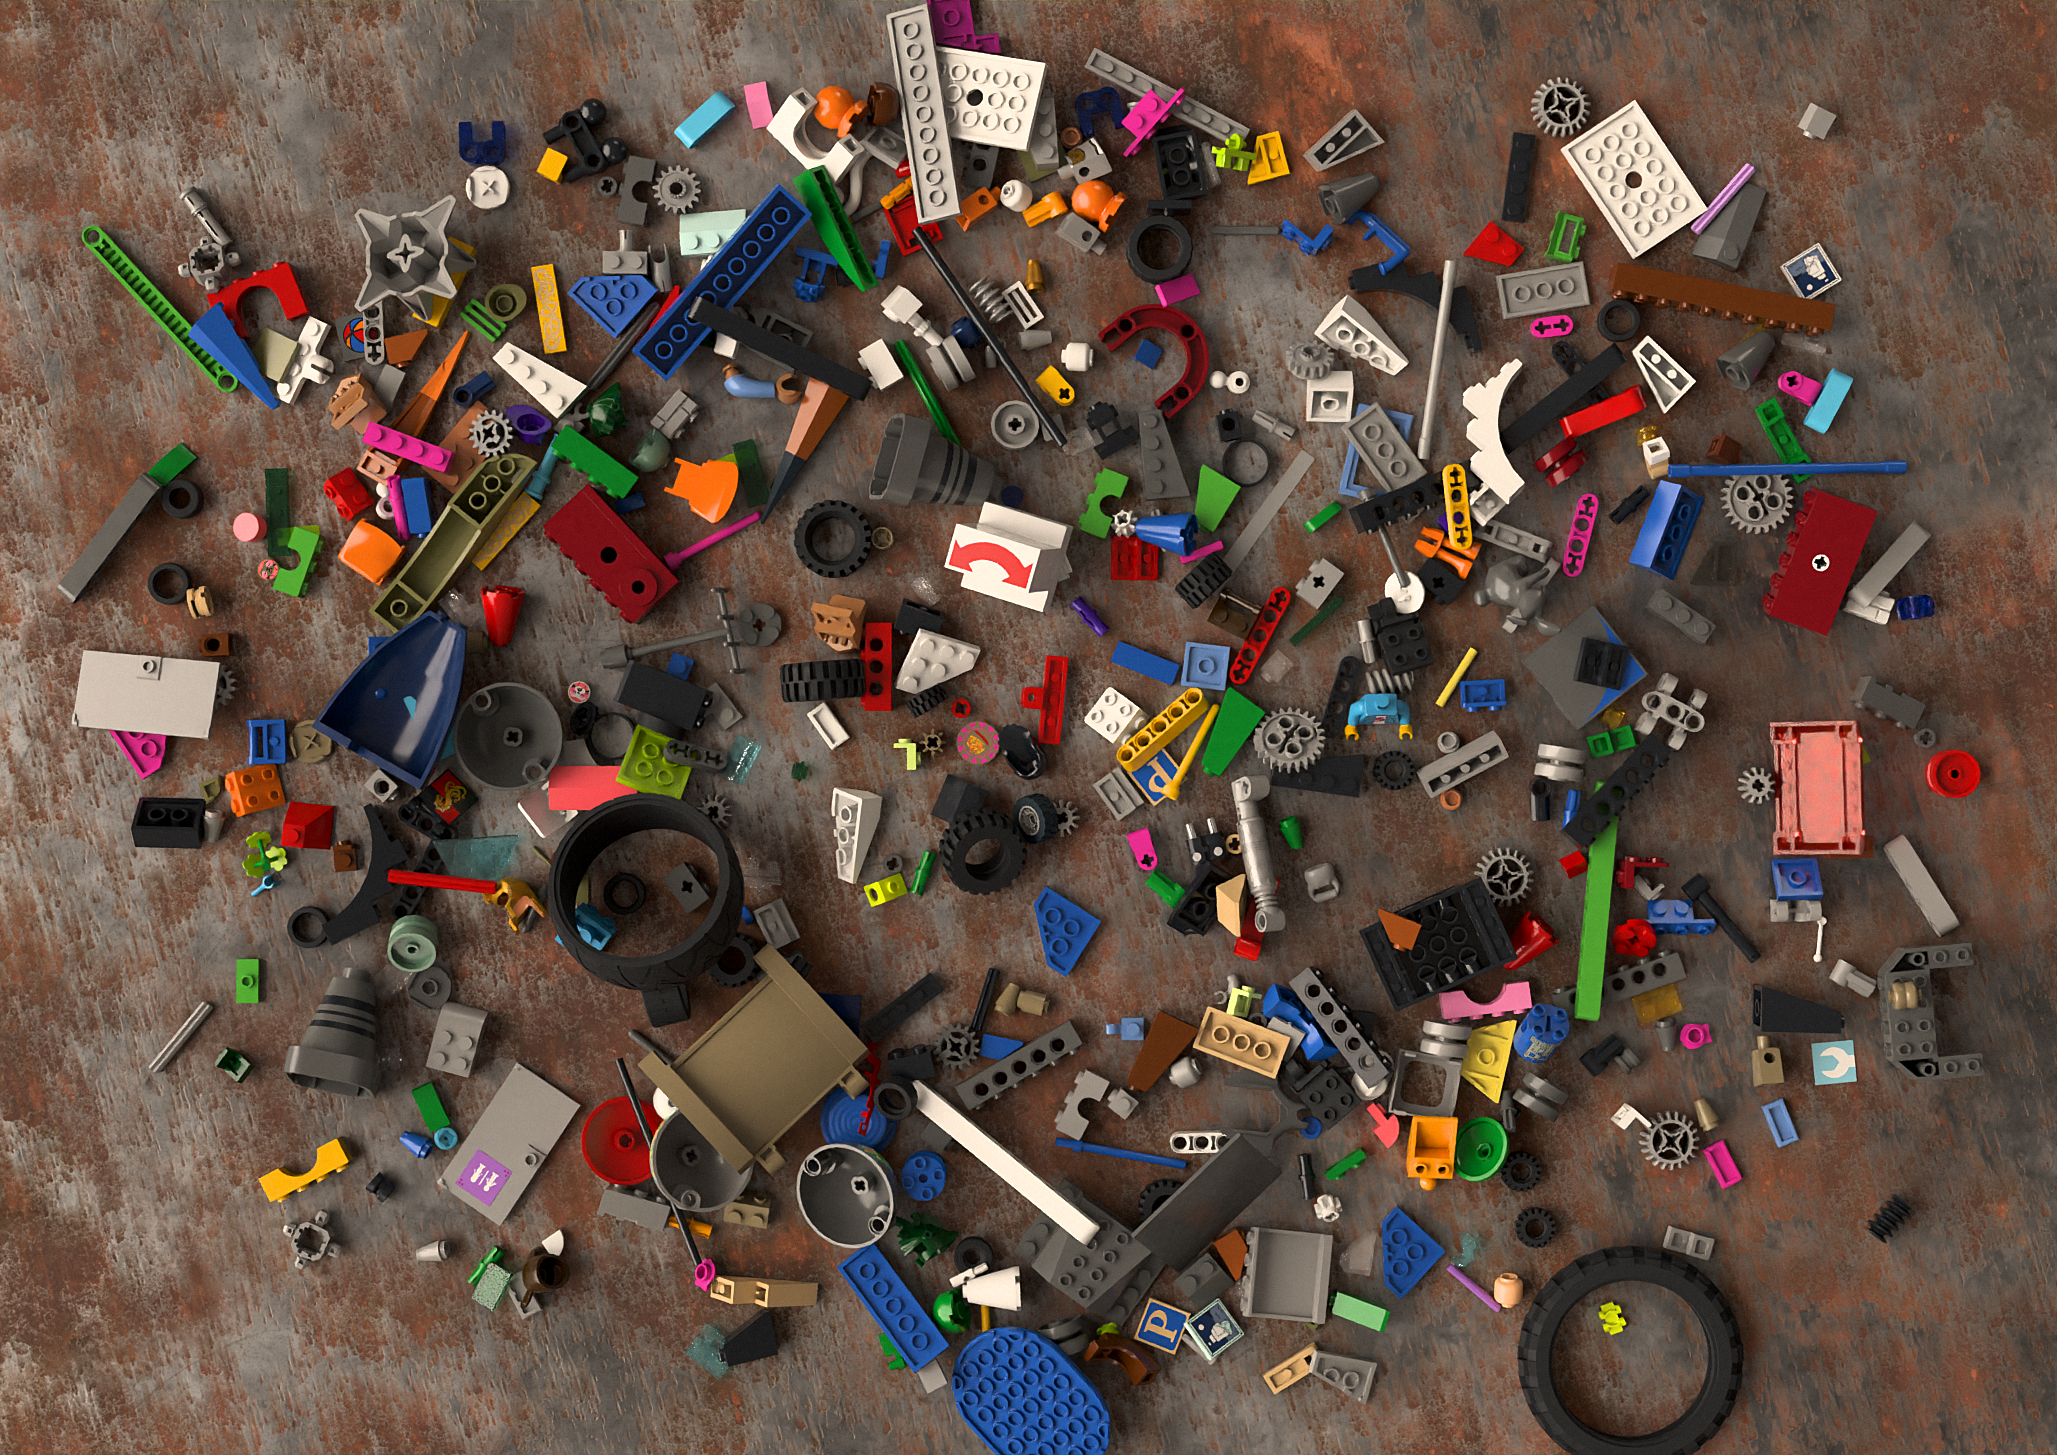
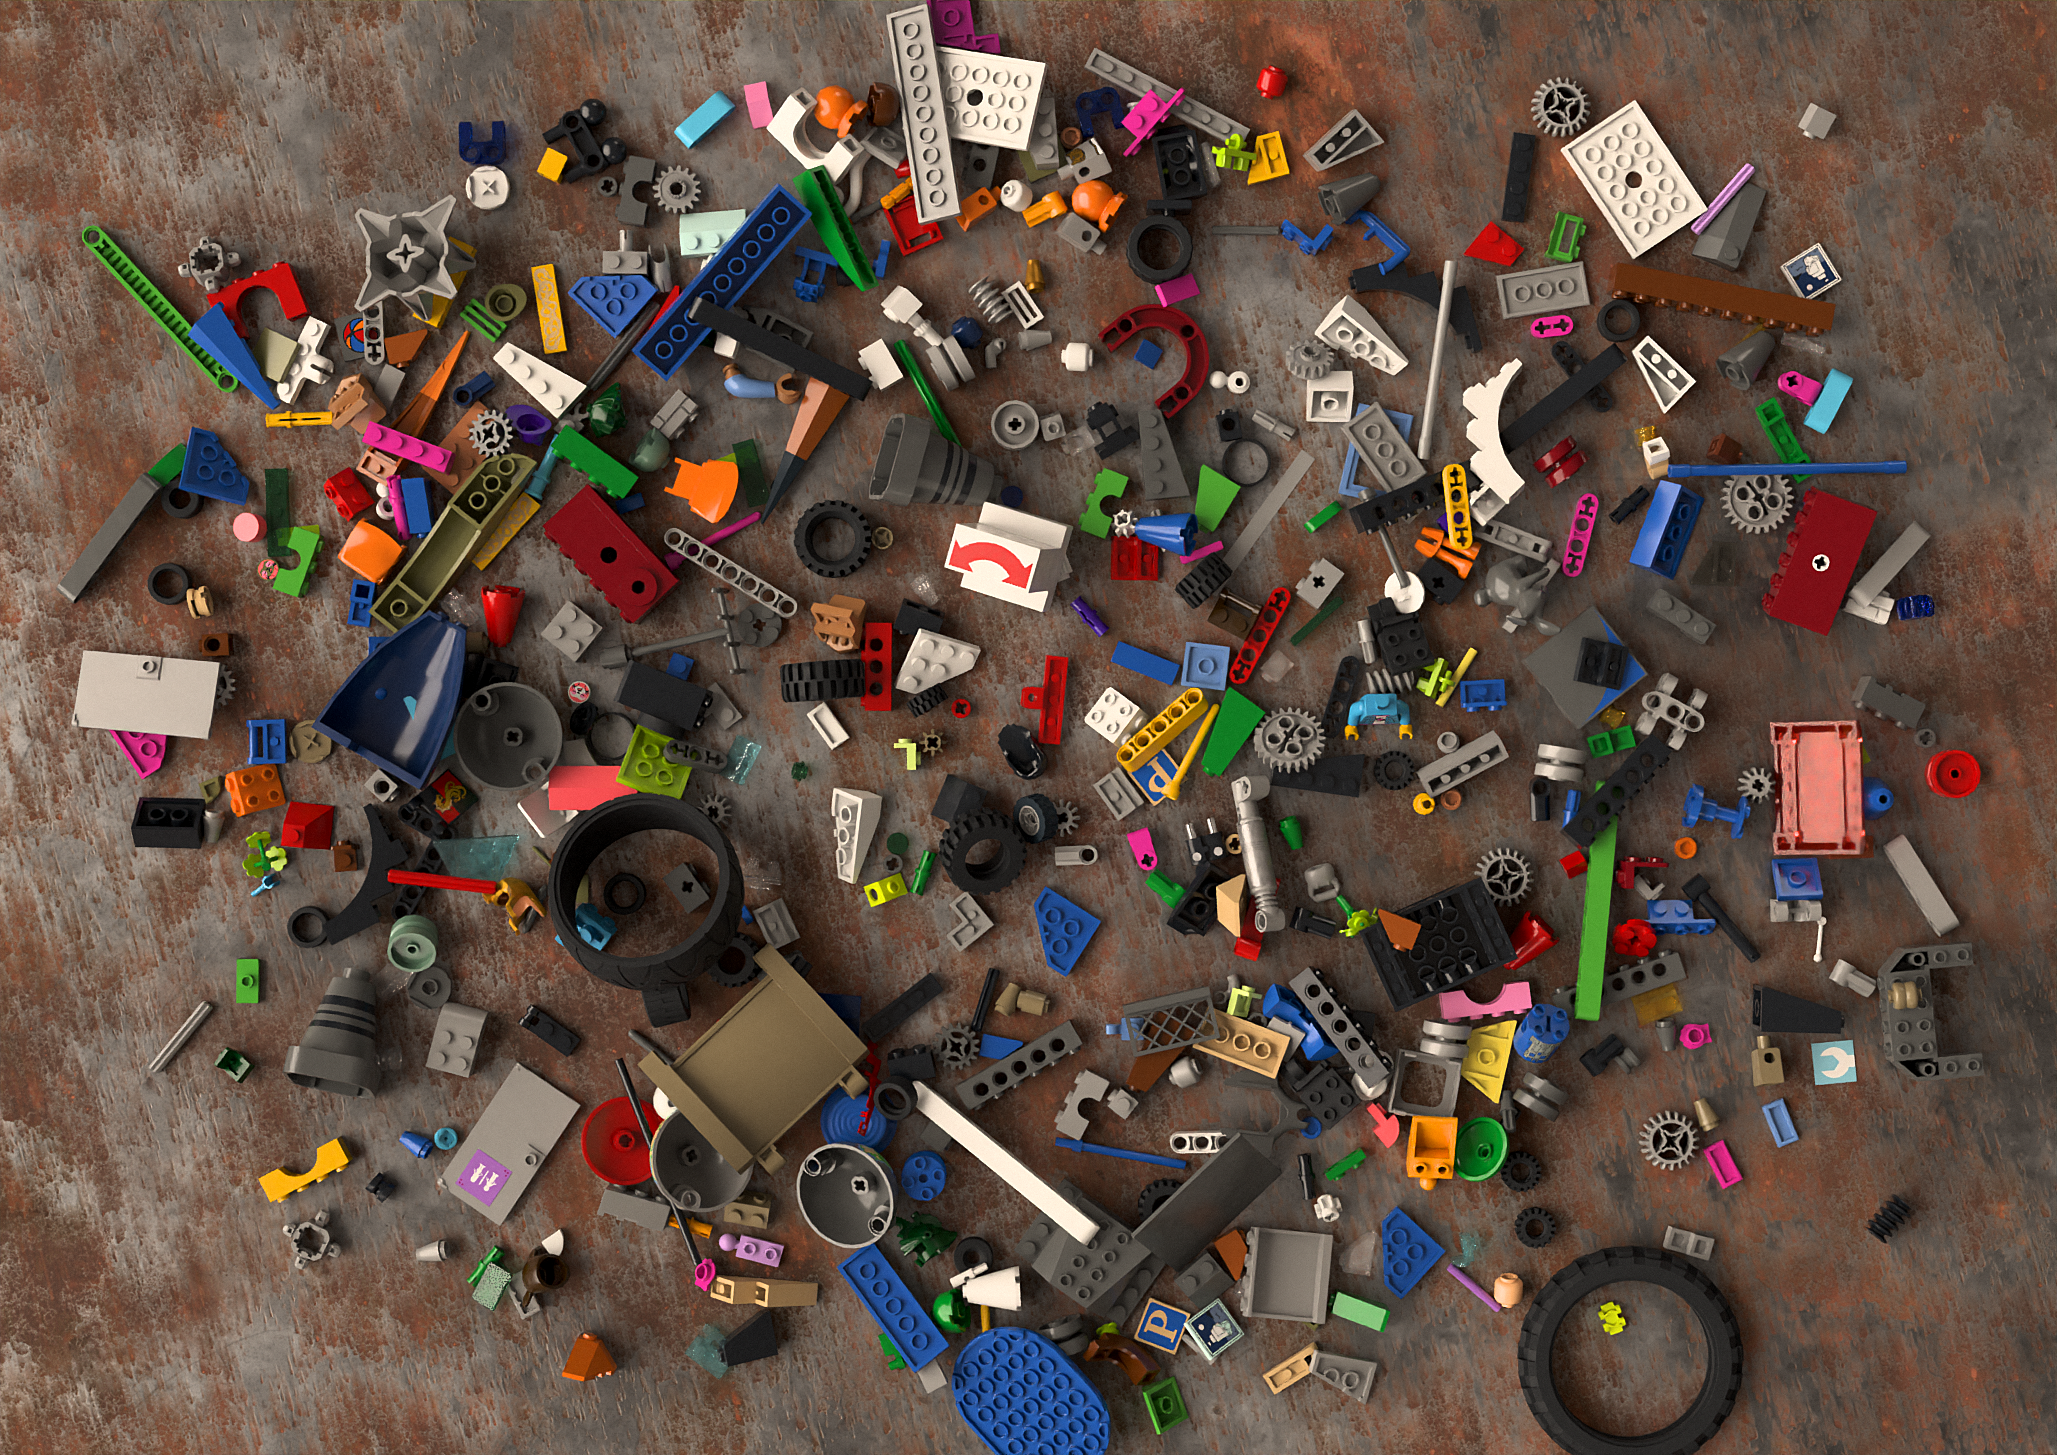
(200, 210): light grey pin -> none
(211, 470): none -> blue plate
(273, 420): none -> yellow pin
(362, 598): none -> blue brick
(430, 1107): green slope -> none
(484, 671): none -> black slope
(550, 1030): none -> black plate
(573, 631): none -> light grey brick
(589, 1359): none -> orange wedge
(725, 564): none -> light grey beam
(753, 1248): none -> lavender plate
(897, 843): none -> clear green tile
(974, 921): none -> light grey plate
(978, 742): dark tan tile -> none
(989, 337): black piece -> none
(1053, 383): yellow piece -> none
(1073, 855): none -> light grey piece
(1164, 1404): none -> bright green slope
(1172, 1001): none -> dark grey fence
(1272, 82): none -> red head
(1307, 921): none -> black piece
(1356, 919): none -> lime plant
(1423, 804): none -> yellow pin
(1431, 686): none -> lime hips
(1604, 412): beam -> none
(1626, 1115): white panel -> none
(1685, 847): none -> orange tile
(1707, 809): none -> blue piece
(1877, 798): none -> blue cone

